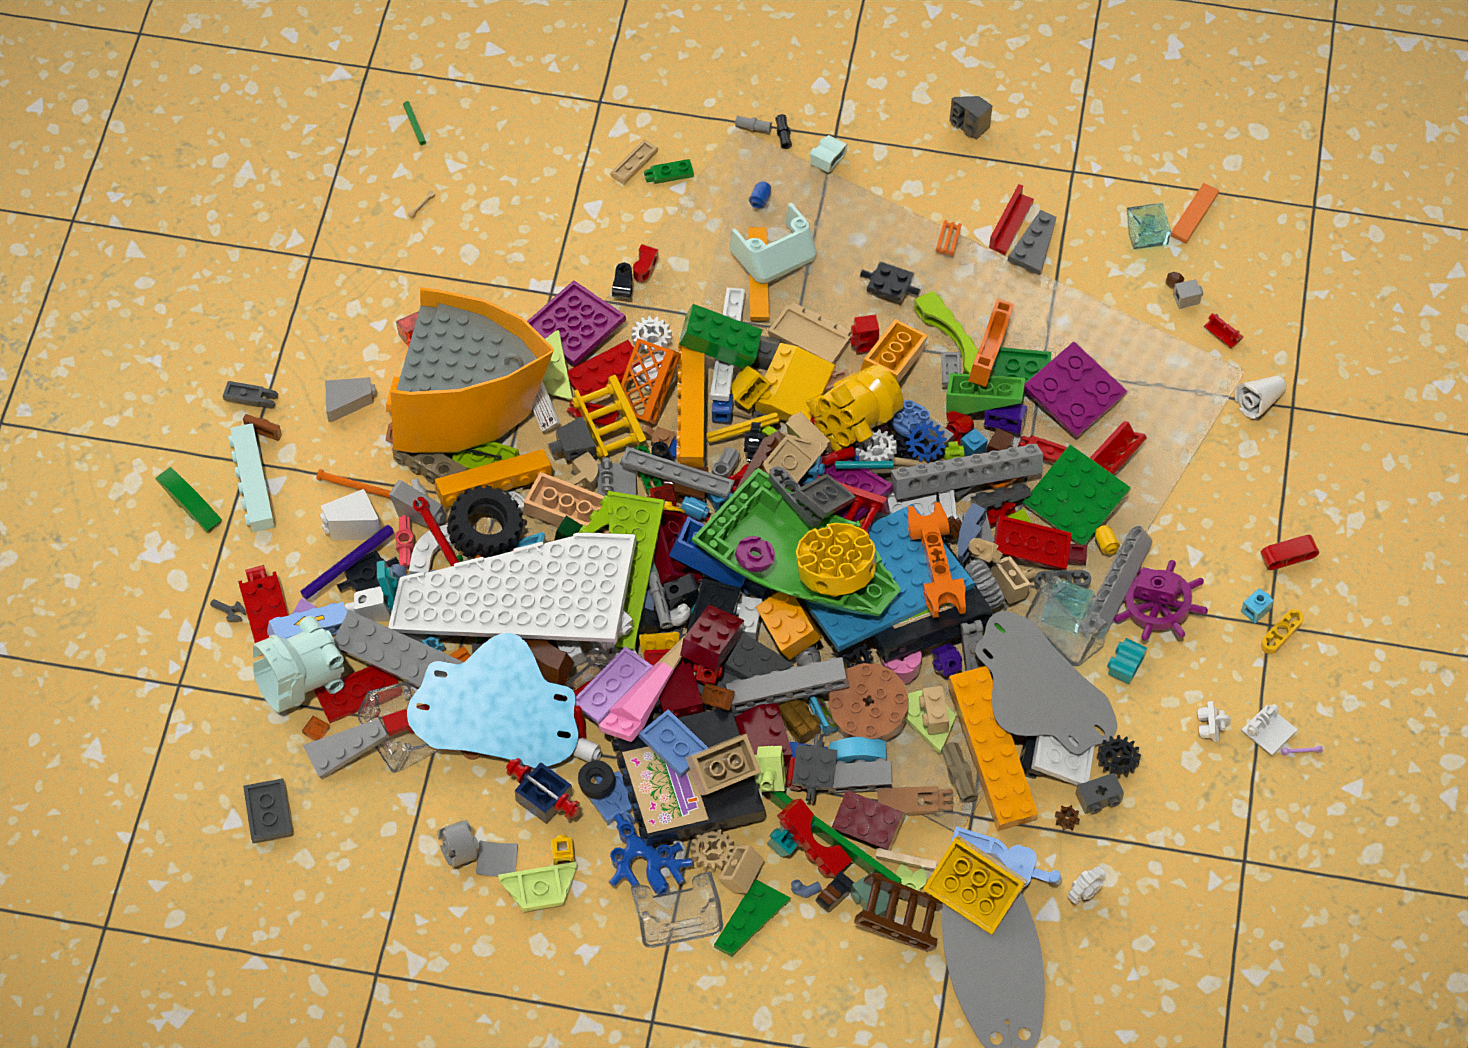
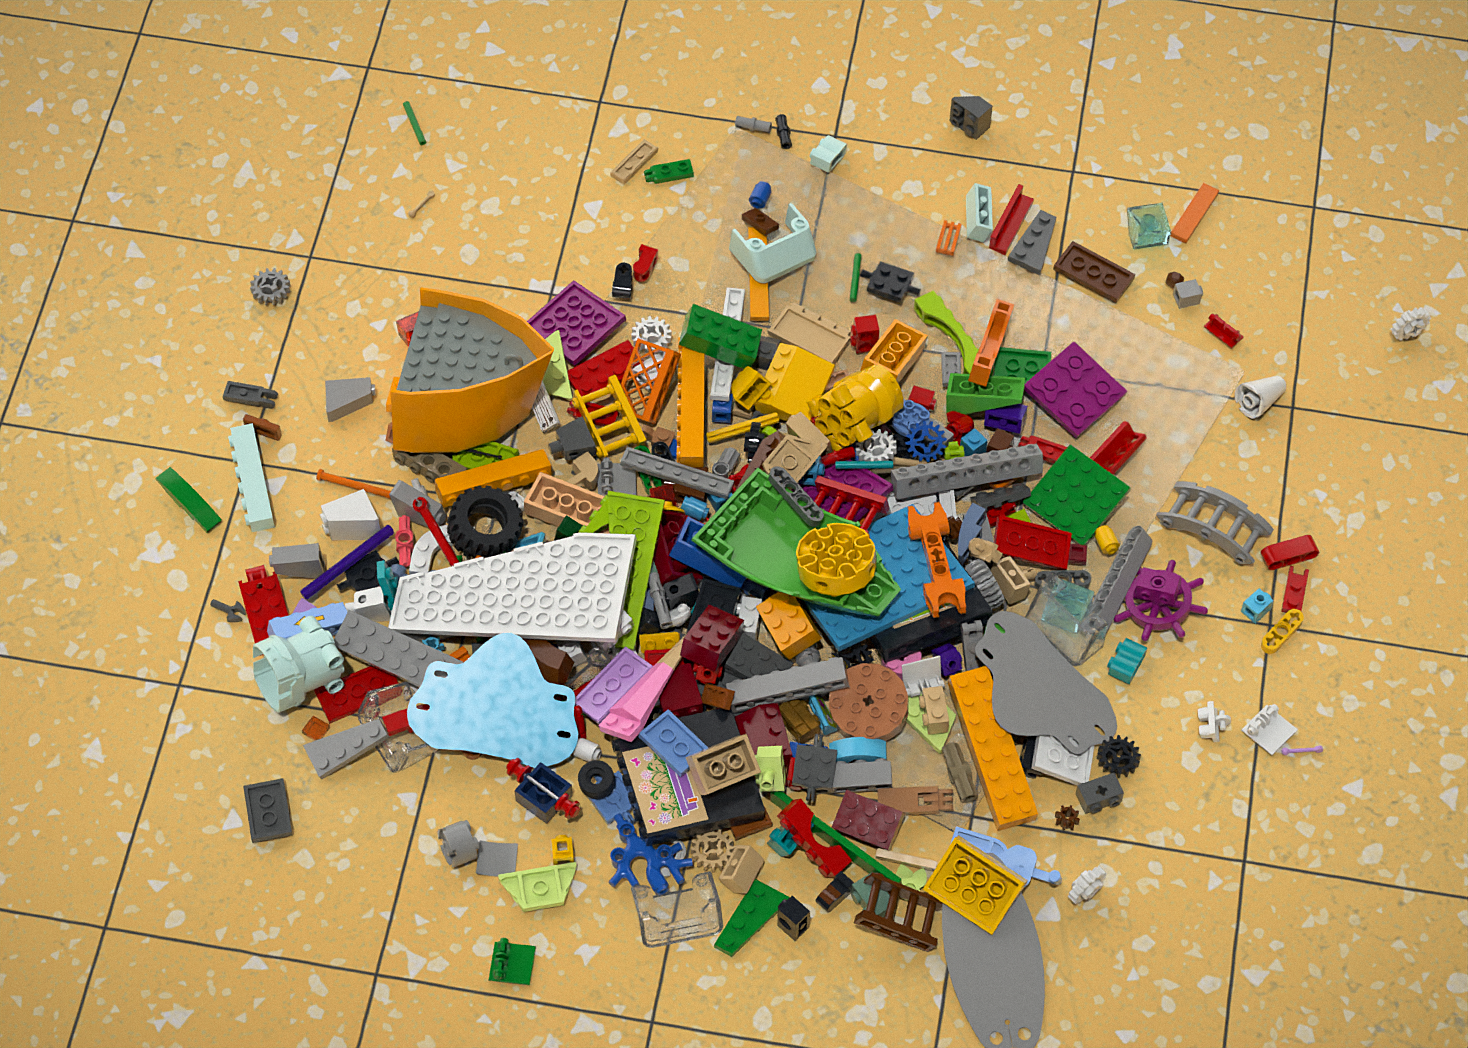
(268, 286): none -> light grey gear
(298, 560): none -> light grey slope
(511, 962): none -> green hinge
(749, 828): none -> dark orange plate
(751, 562): magenta tile -> none
(760, 221): none -> reddish brown plate
(793, 918): none -> black brick
(803, 890): sand blue arm -> none
(824, 496): dark grey plate -> none
(855, 277): none -> green bar
(922, 675): none -> white hinge
(923, 397): none -> red brick
(979, 212): none -> light aqua brick
(1094, 271): none -> reddish brown plate
(1223, 502): none -> light grey fence
(1294, 590): none -> red hinge
(1410, 323): none -> white gear

